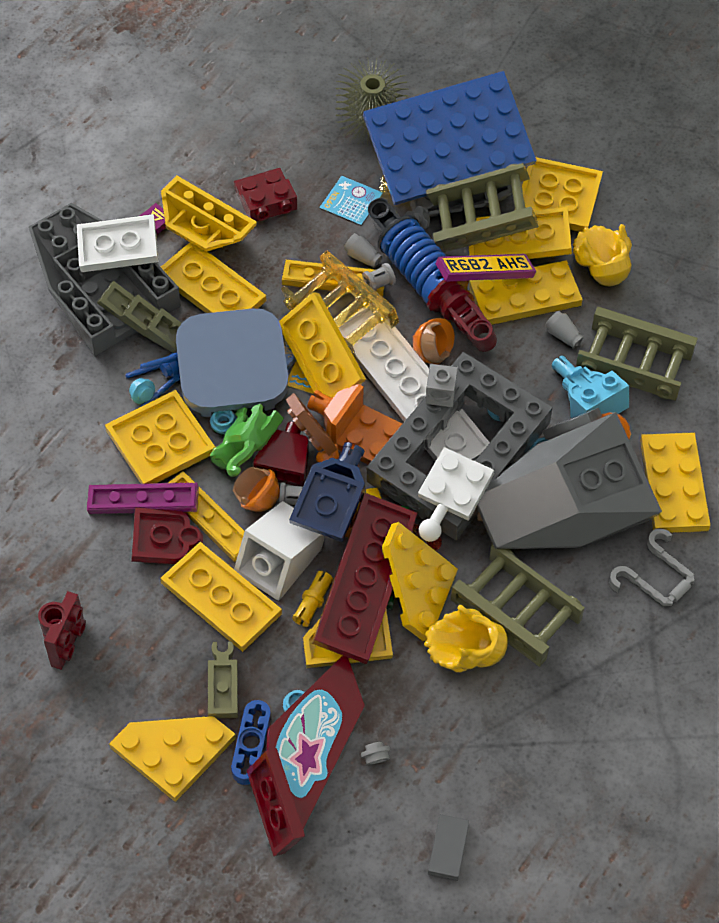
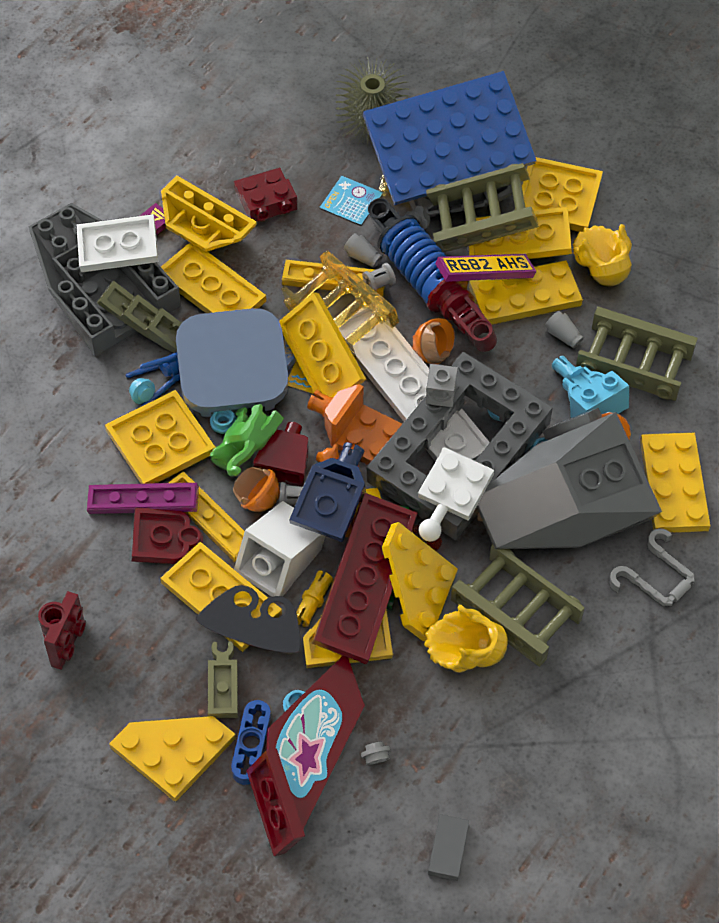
(264, 632): none -> black piece
(307, 423): dark orange plate -> none

